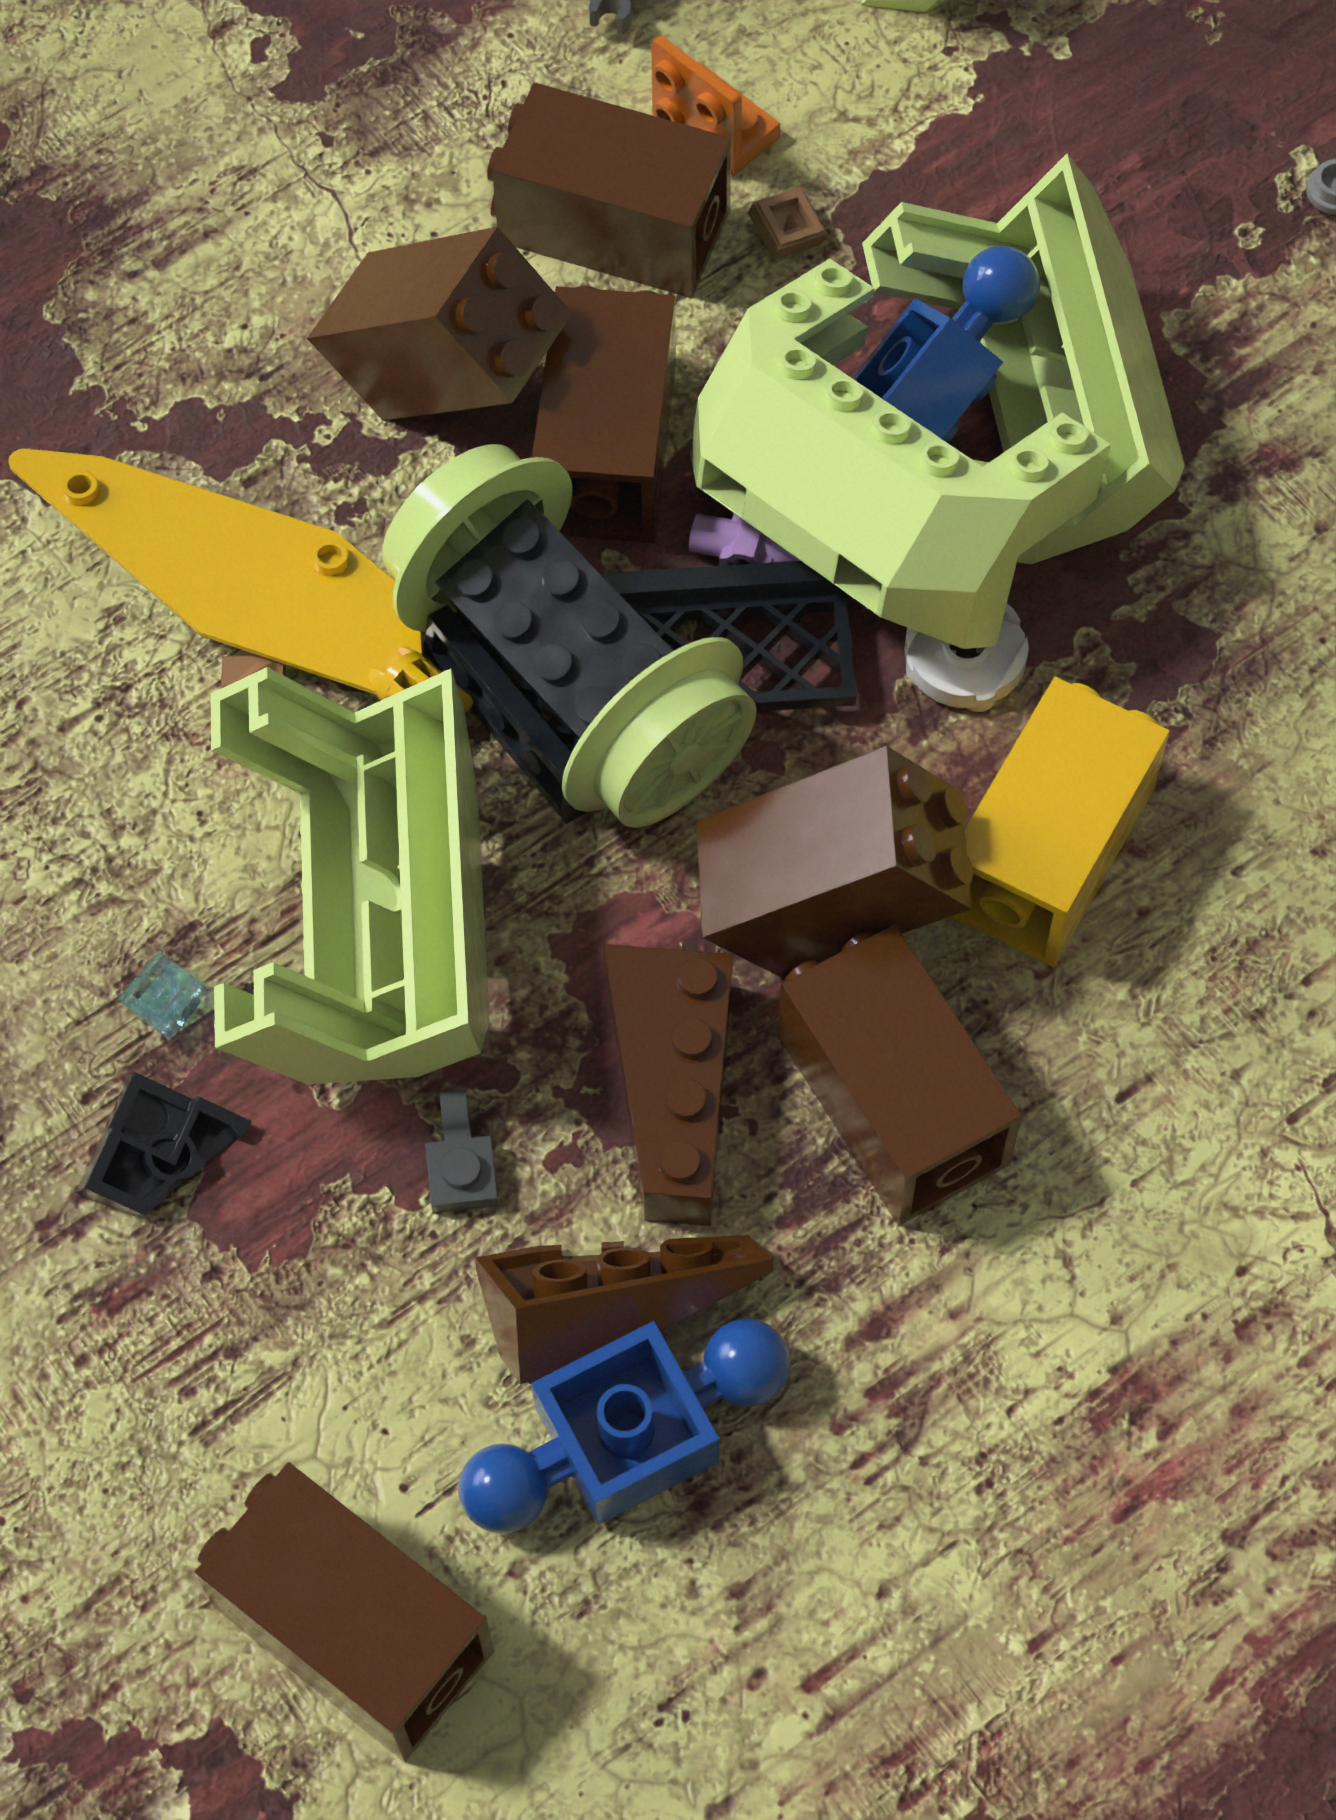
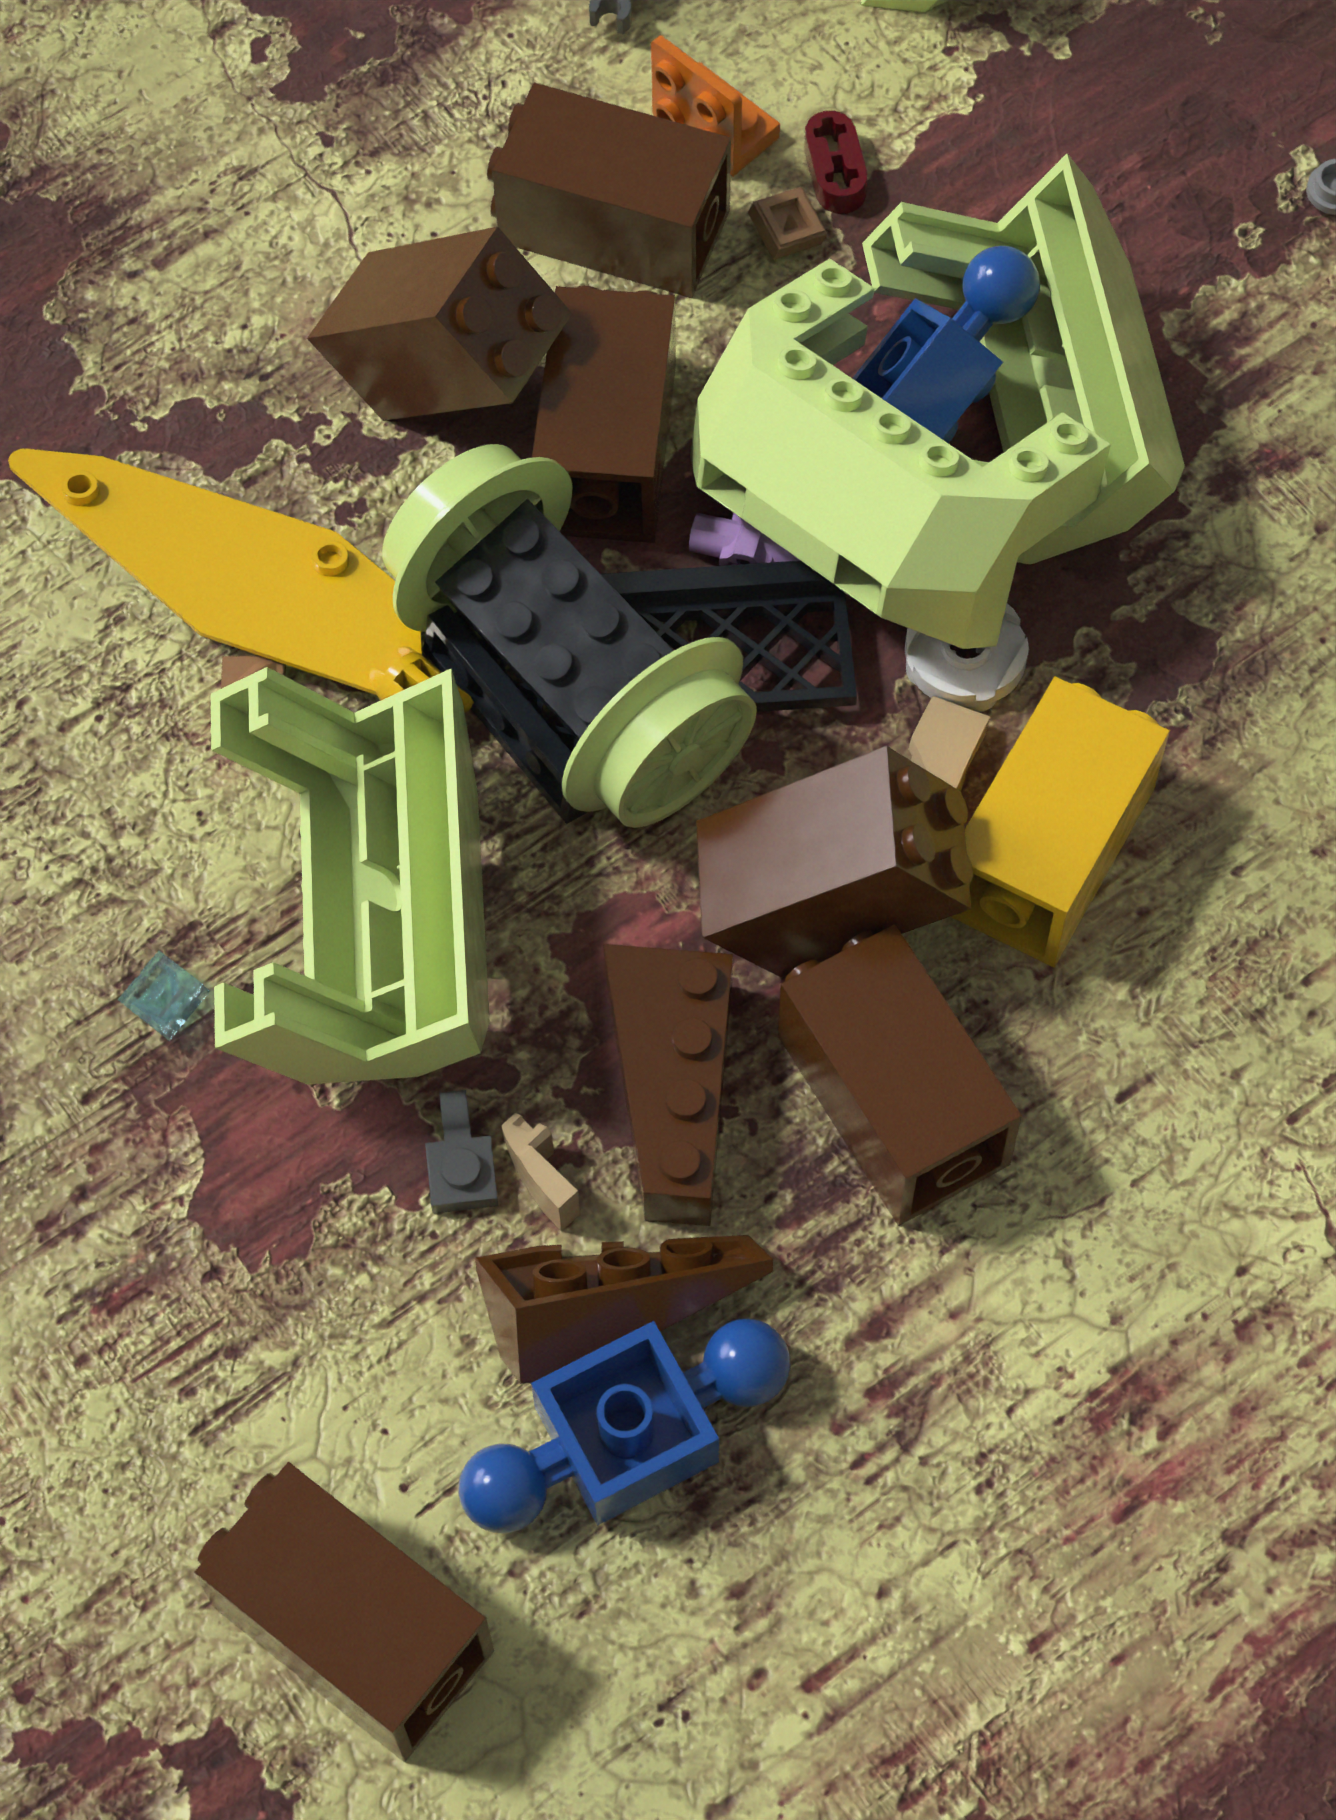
(155, 1145): black slope -> none
(529, 1153): none -> tan slope
(846, 159): none -> dark red beam
(947, 740): none -> tan slope

